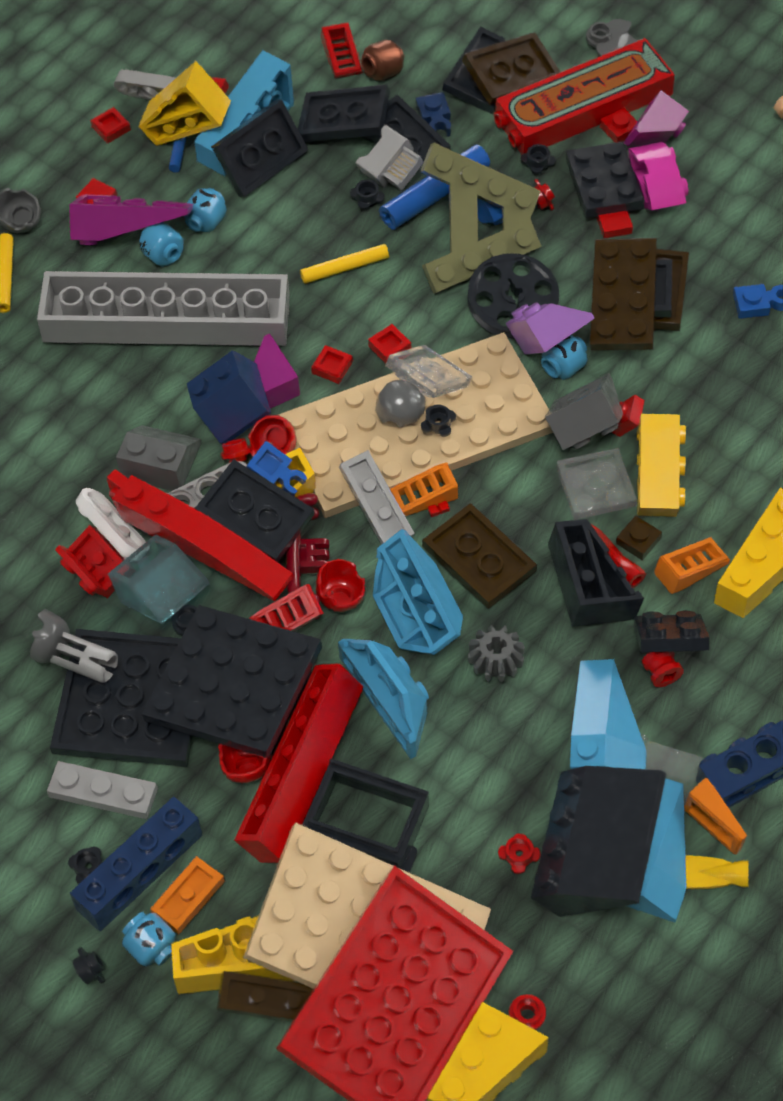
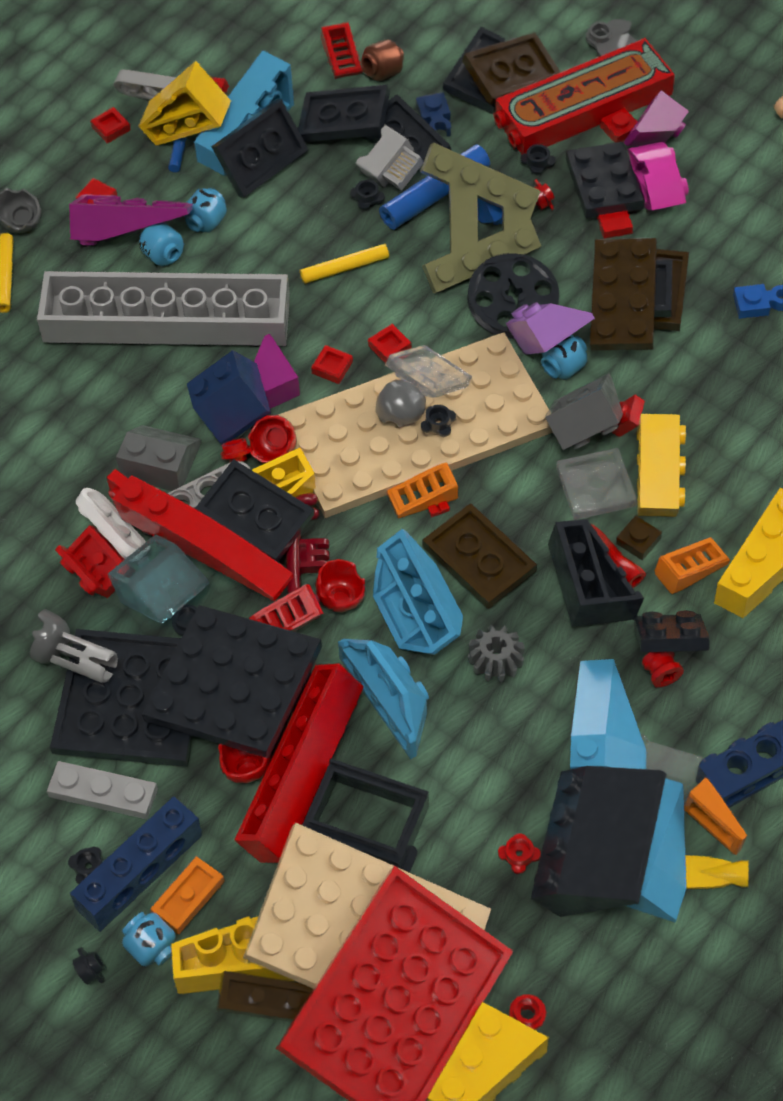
(274, 465): blue plate -> none
(374, 496): light grey plate -> none

